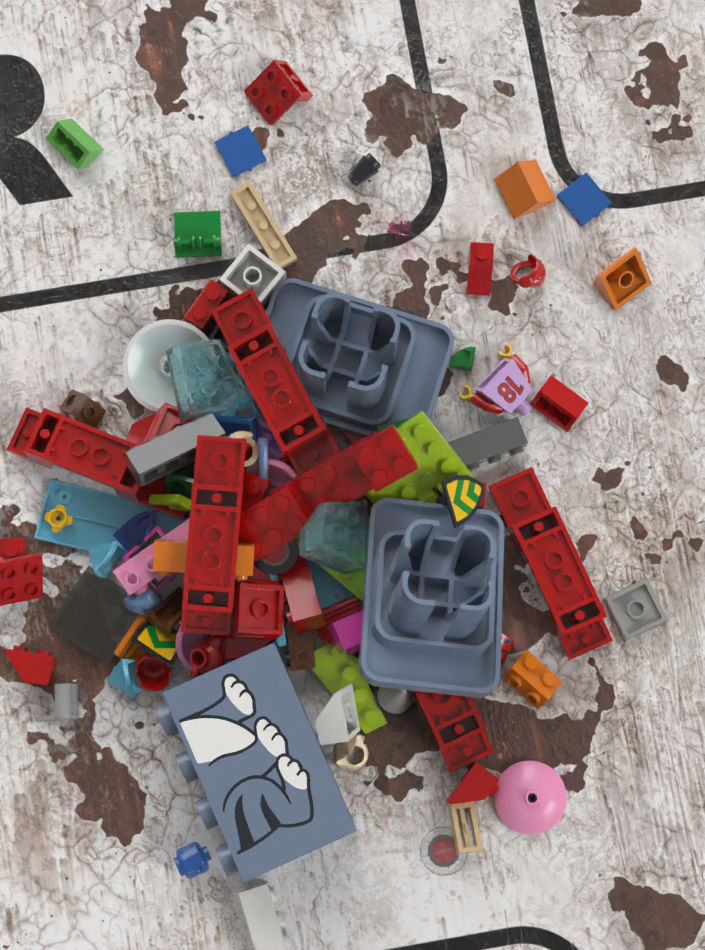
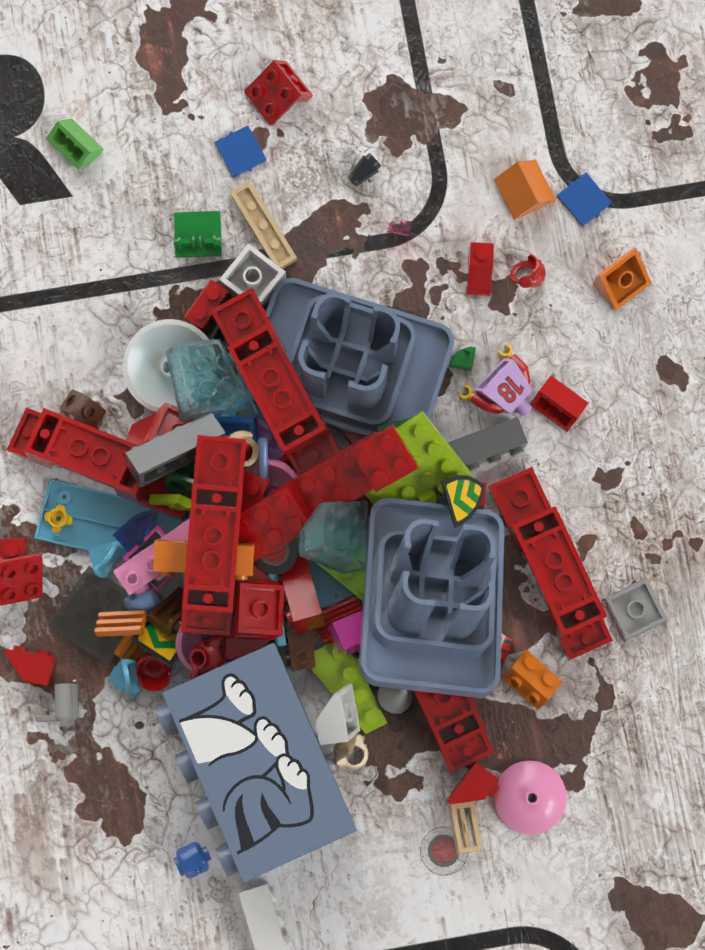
(121, 619): none -> orange tile

